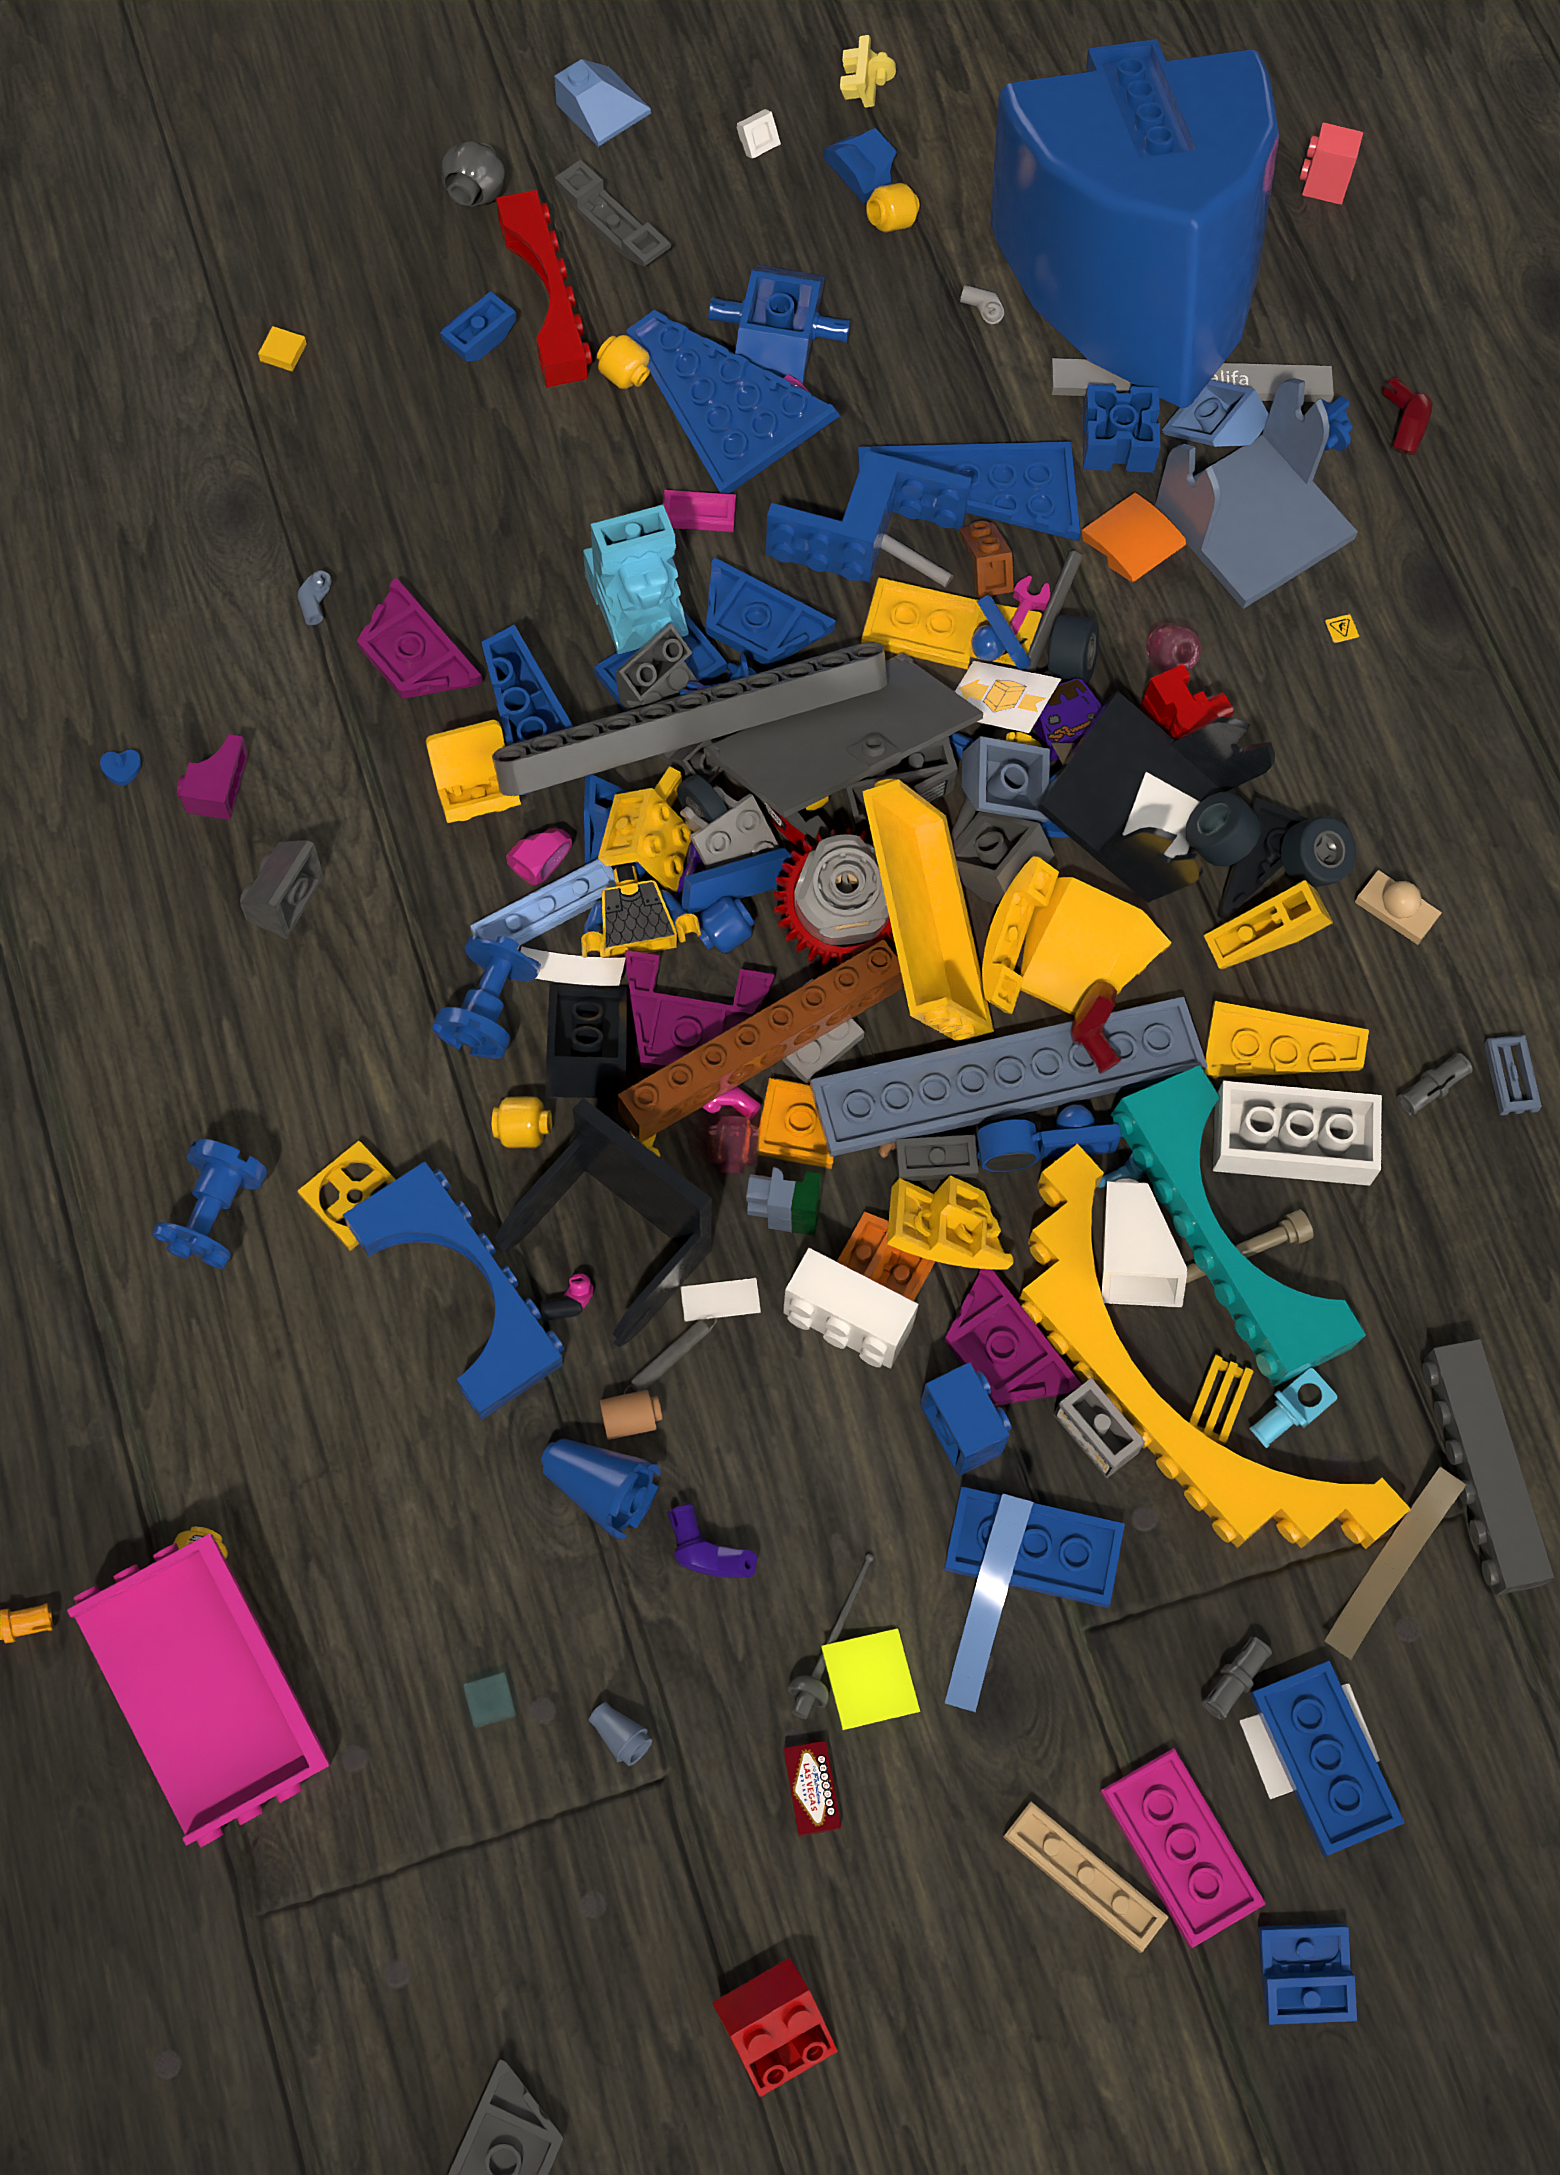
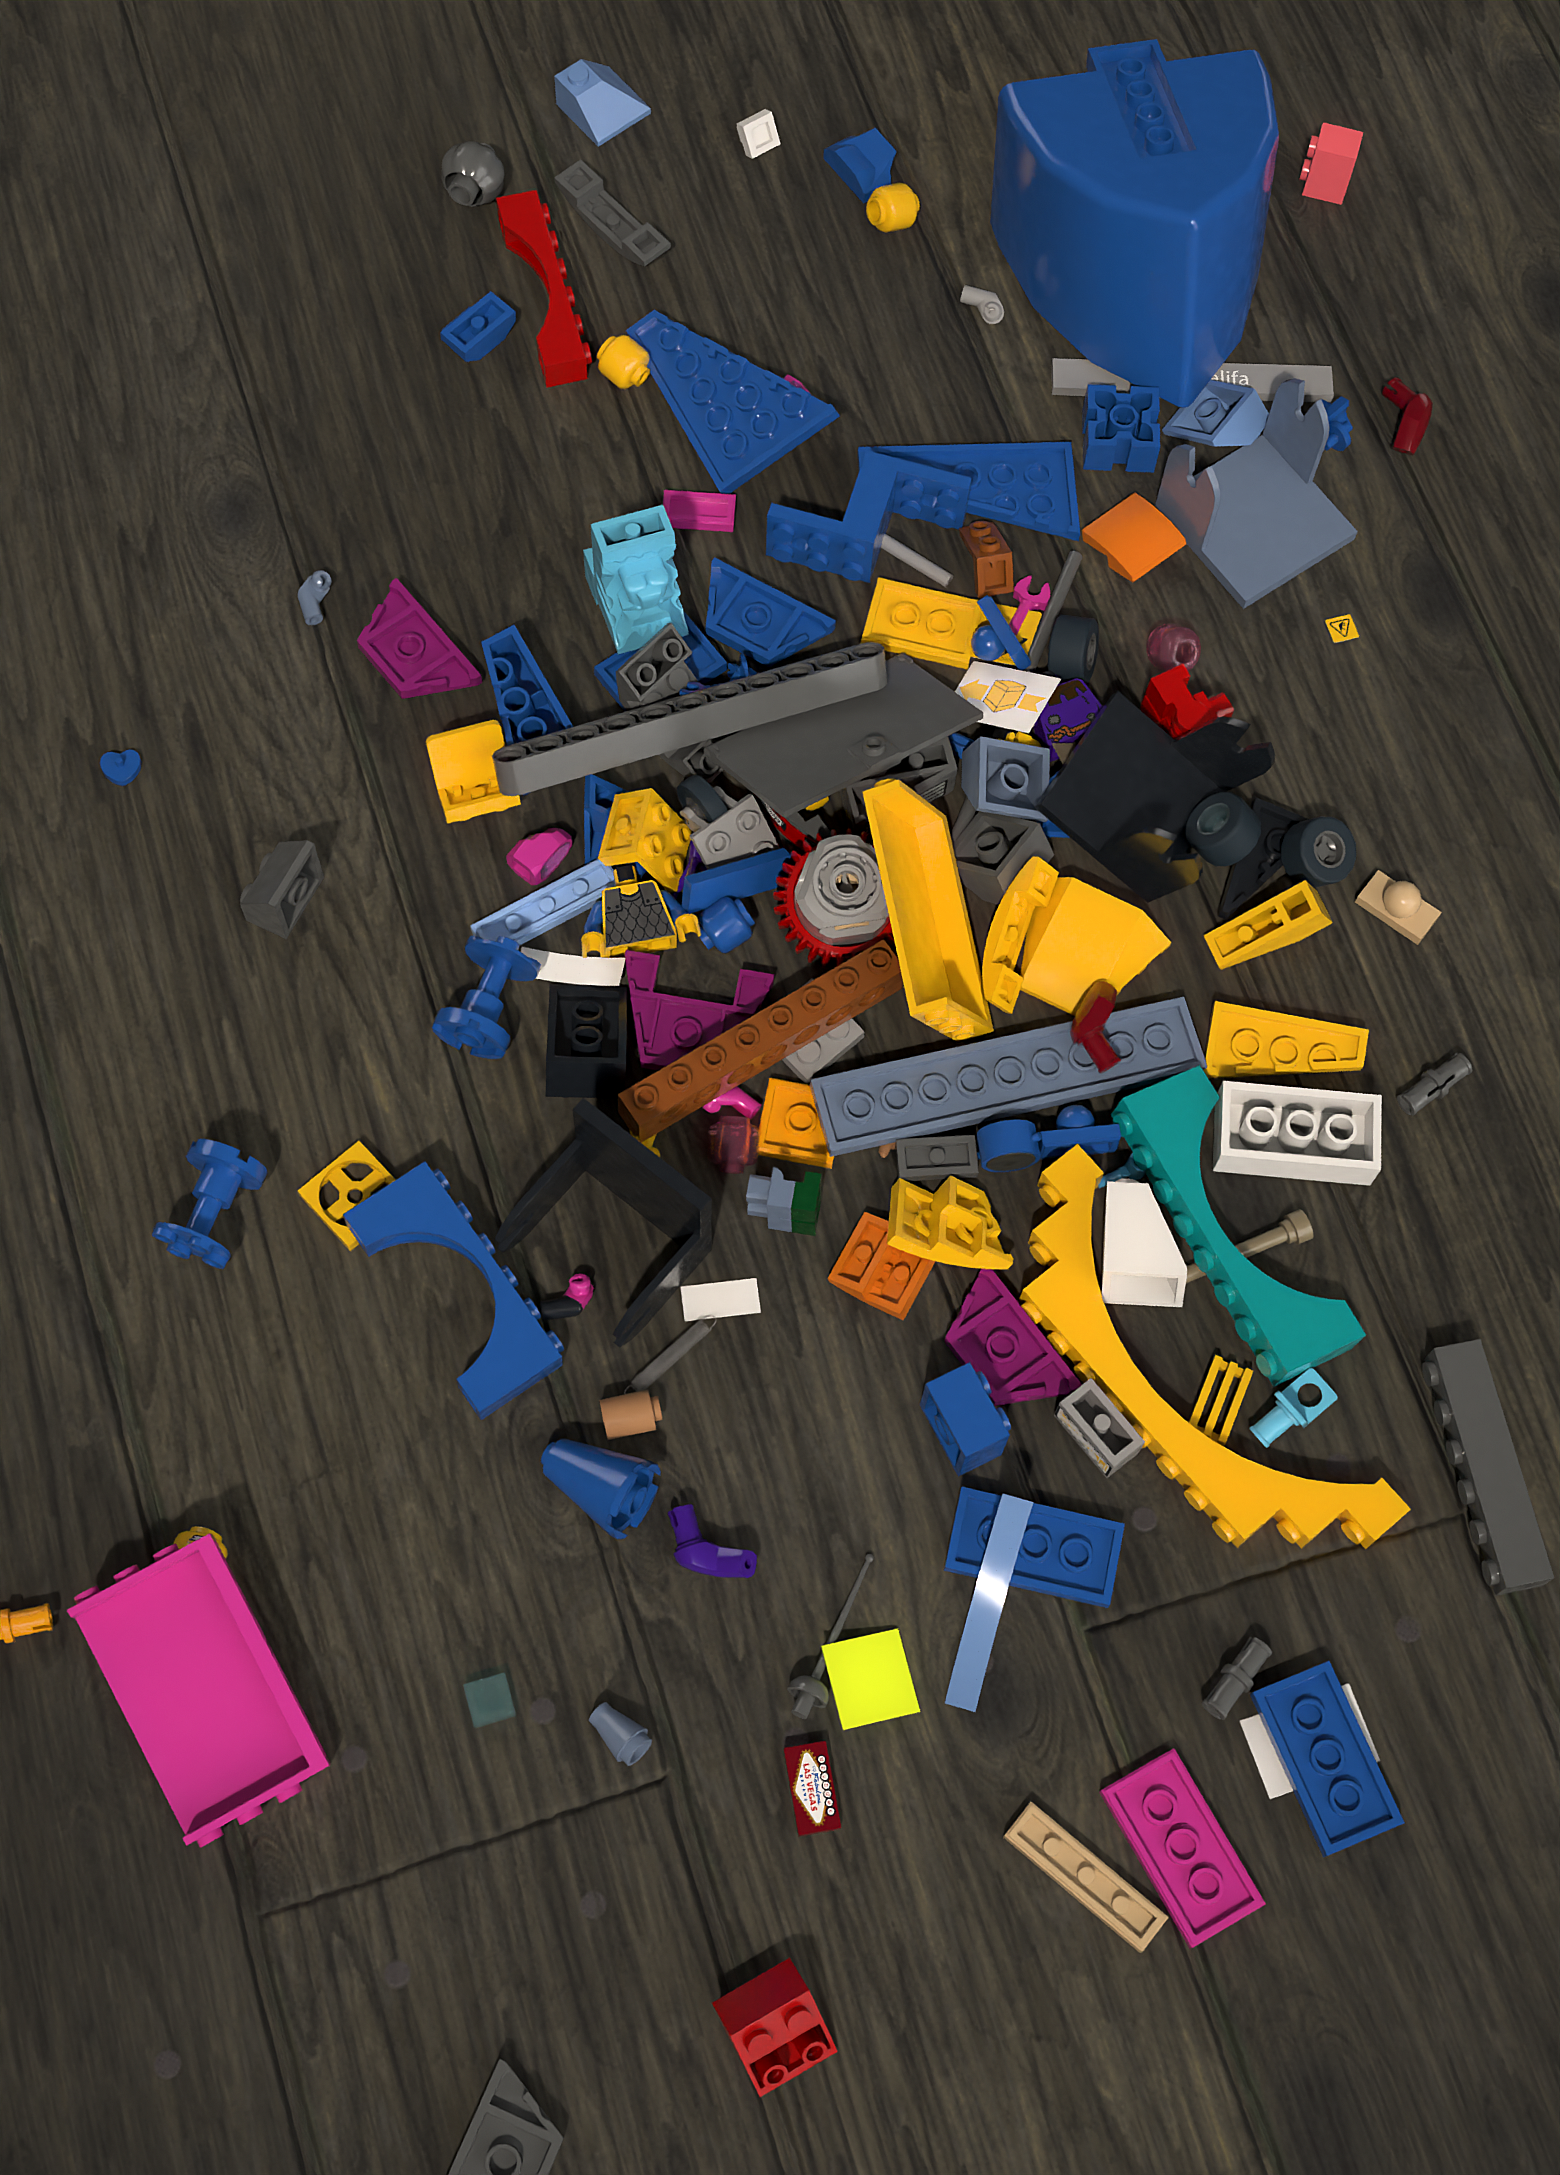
(213, 784): magenta arch -> none
(282, 348): yellow tile -> none
(521, 1122): yellow head -> none
(668, 785): yellow tile -> none
(779, 320): blue slope -> none
(849, 1309): white brick -> none
(869, 70): light yellow hips -> none
(1162, 808): white sticker -> none
(1307, 1973): blue slope -> none
(1393, 1562): dark tan sticker -> none
(1518, 1105): sand blue tile -> none

